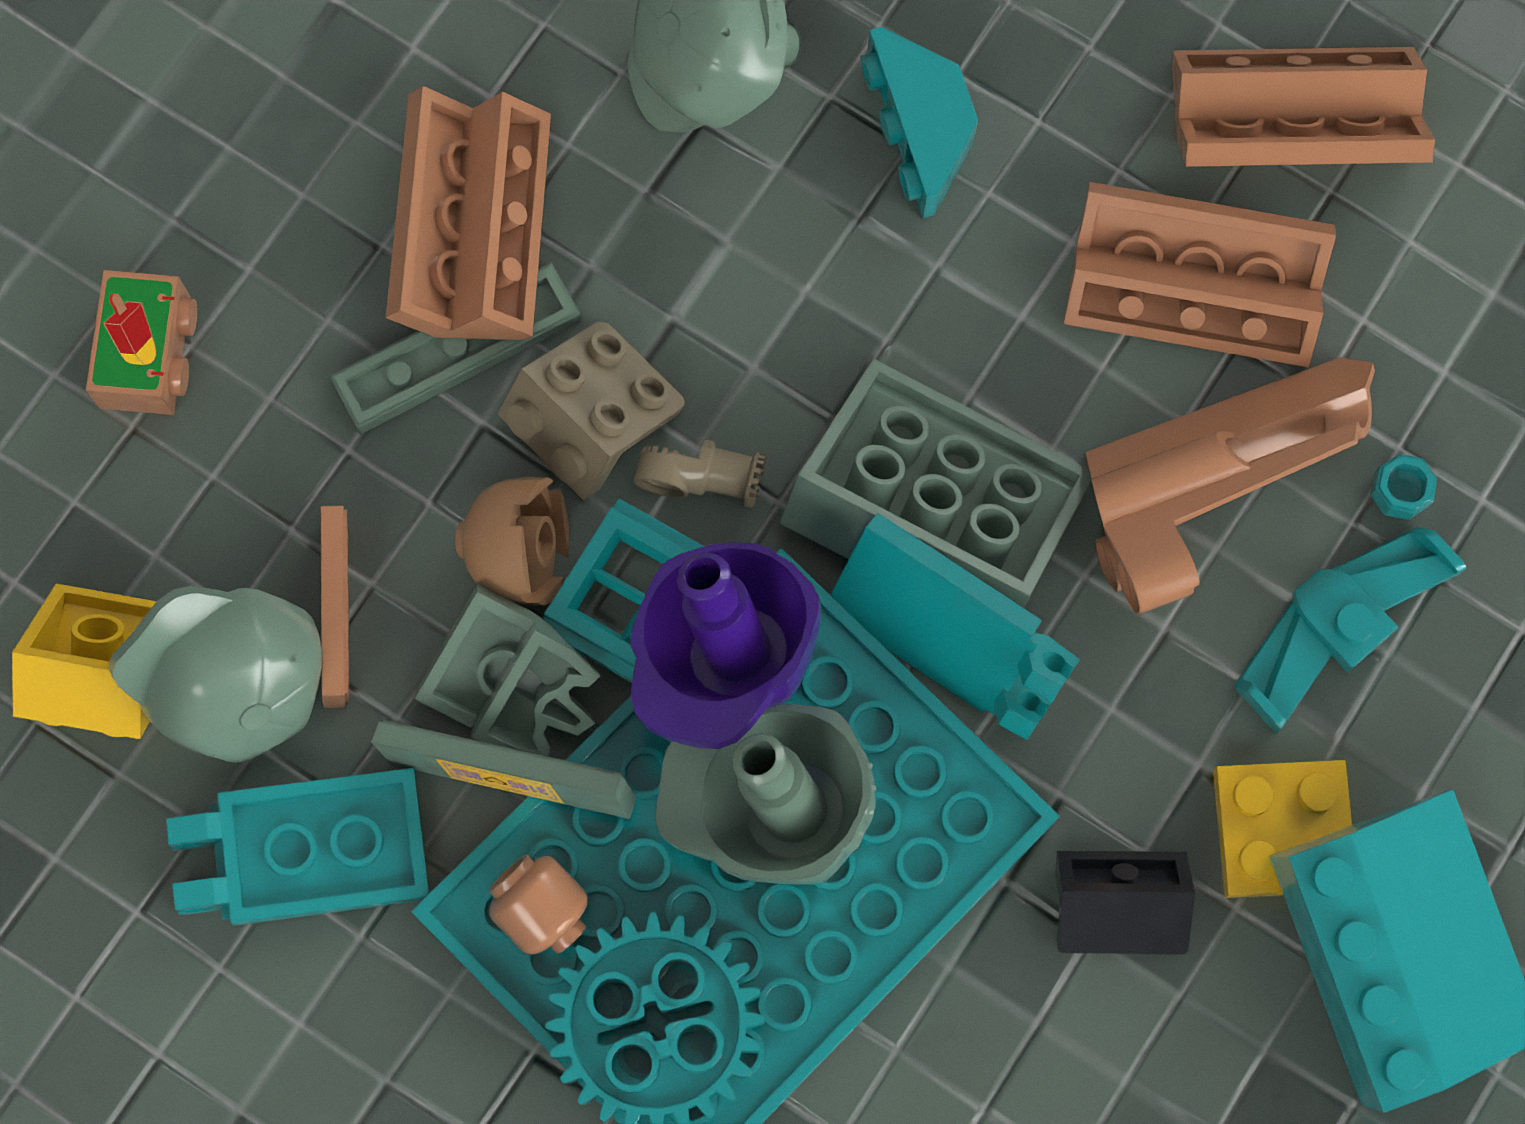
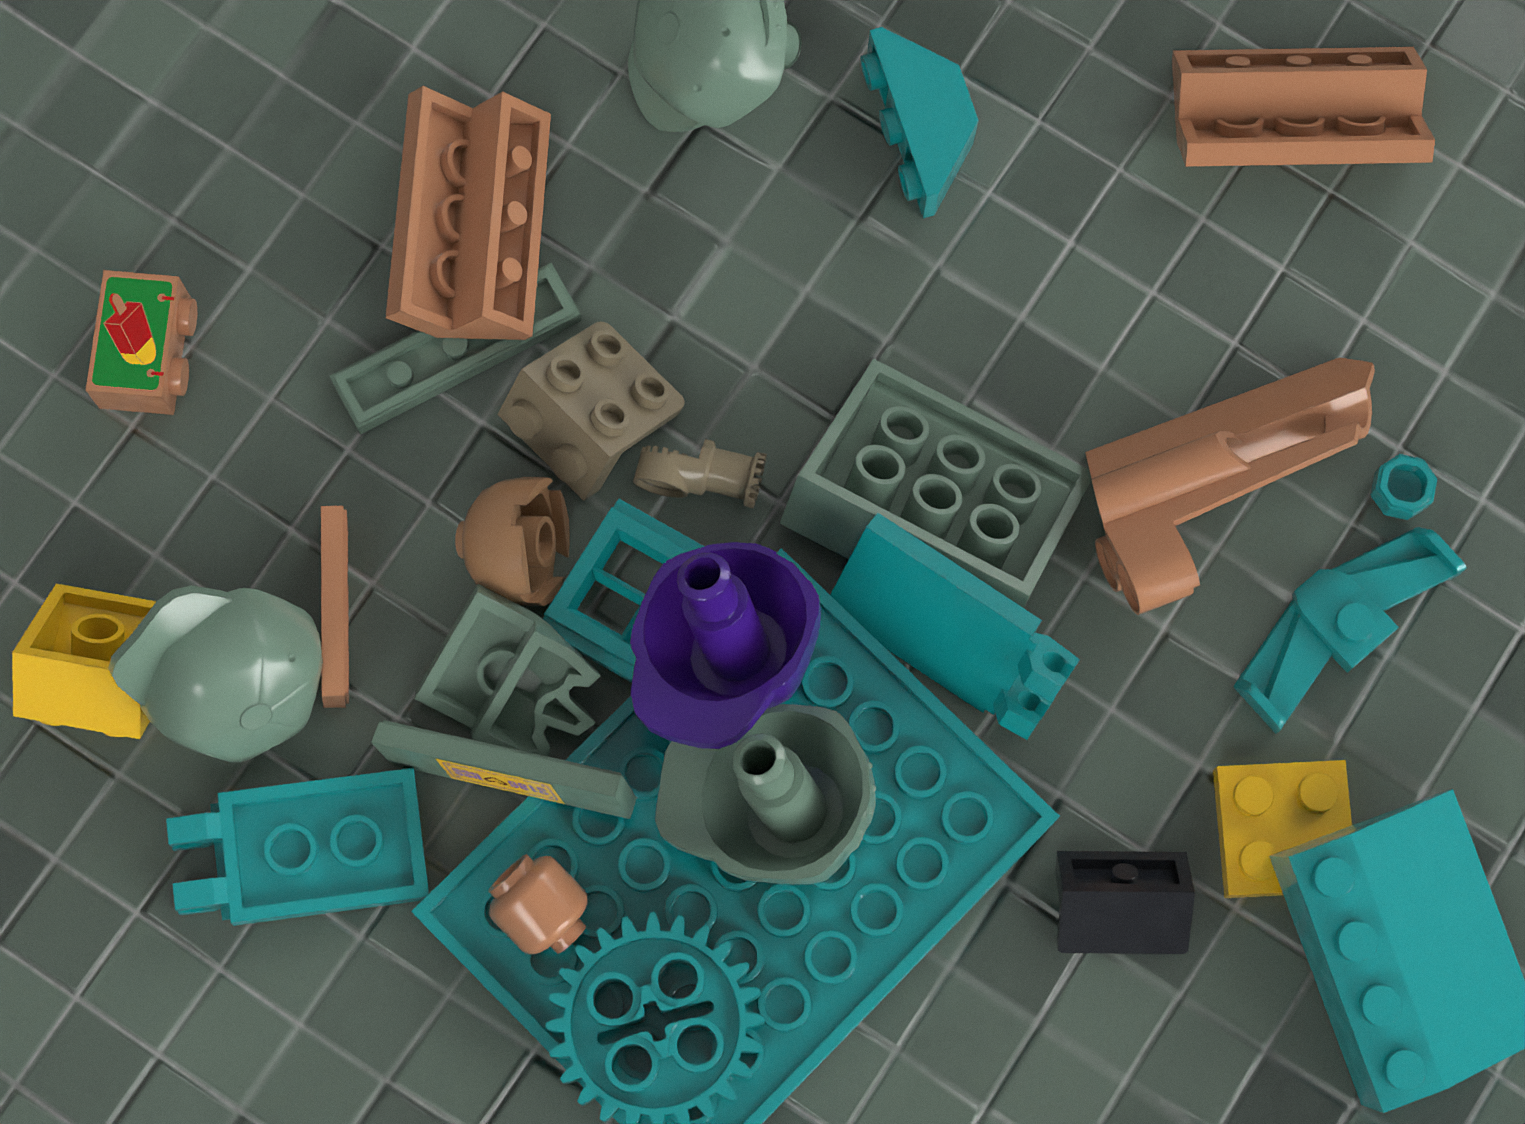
(1199, 274): nougat slope -> none

